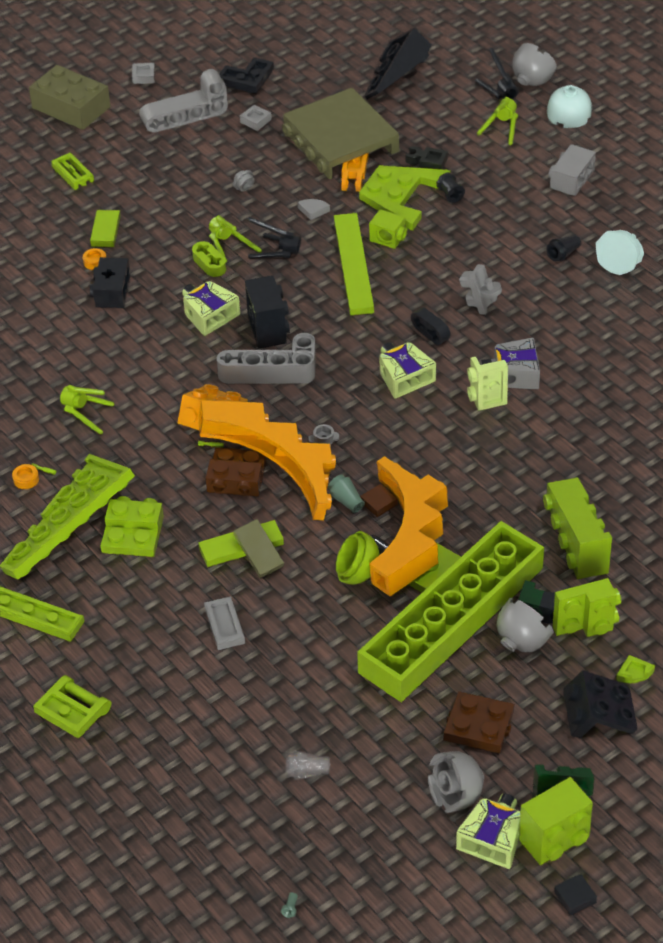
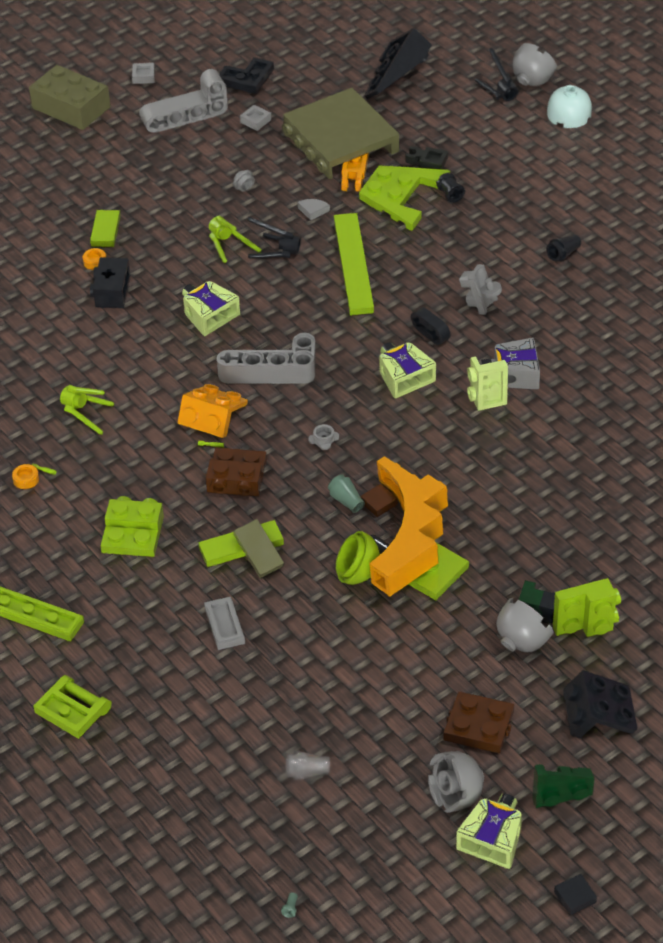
(66, 511): lime wing -> none
(68, 172): lime tile -> none
(213, 257): lime beam -> none
(249, 426): light orange arch -> none
(267, 311): black brick -> none
(387, 229): lime brick -> none
(450, 611): lime brick -> none
(504, 111): lime plant -> none
(555, 821): lime brick -> none
(572, 169): light grey brick -> none
(578, 528): lime wedge -> none
(619, 251): light aqua hat -> none
(635, 670): lime tile -> none

